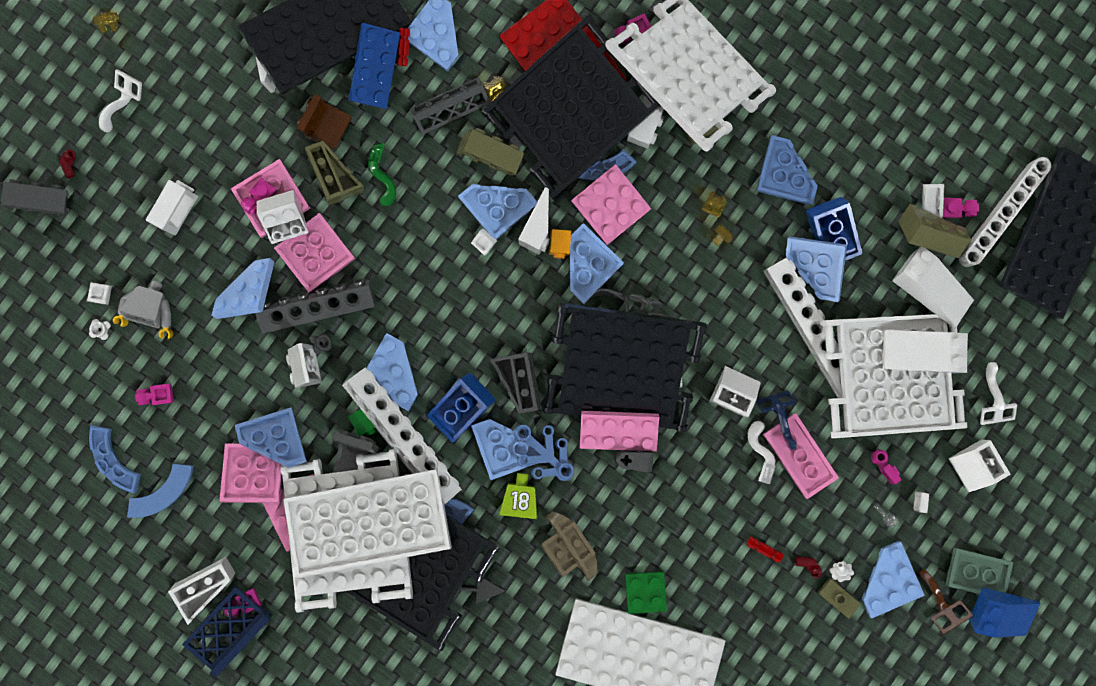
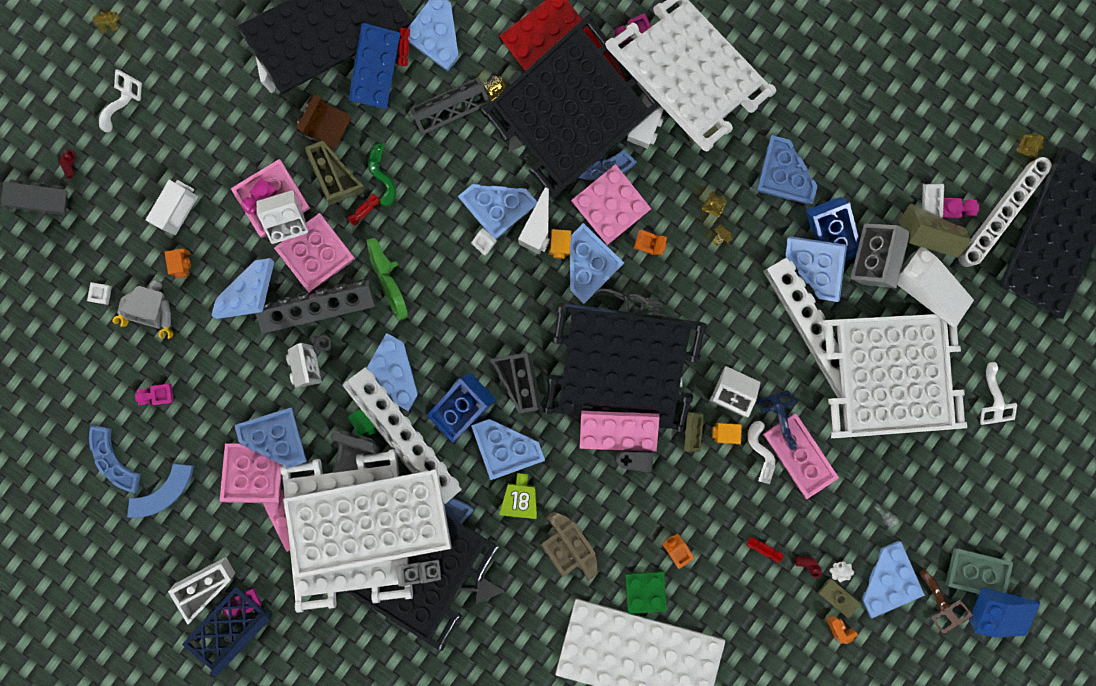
(95, 325): white plate -> none
(178, 263): none -> orange brick
(363, 209): none -> red axle
(382, 269): none -> bright green animal
(418, 573): none -> light grey slope
(490, 151): olive wedge -> none
(546, 454): medium blue plant -> none
(650, 243): none -> orange bracket
(678, 551): none -> orange bracket
(693, 432): none -> olive plate
(727, 433): none -> light orange brick
(838, 630): none -> orange bracket
(880, 255): none -> light grey brick
(890, 472): dark pink plate -> none
(921, 502): white tile -> none
(925, 351): white slope -> none
(979, 465): white slope -> none
(1030, 145): none -> clear yellow tile

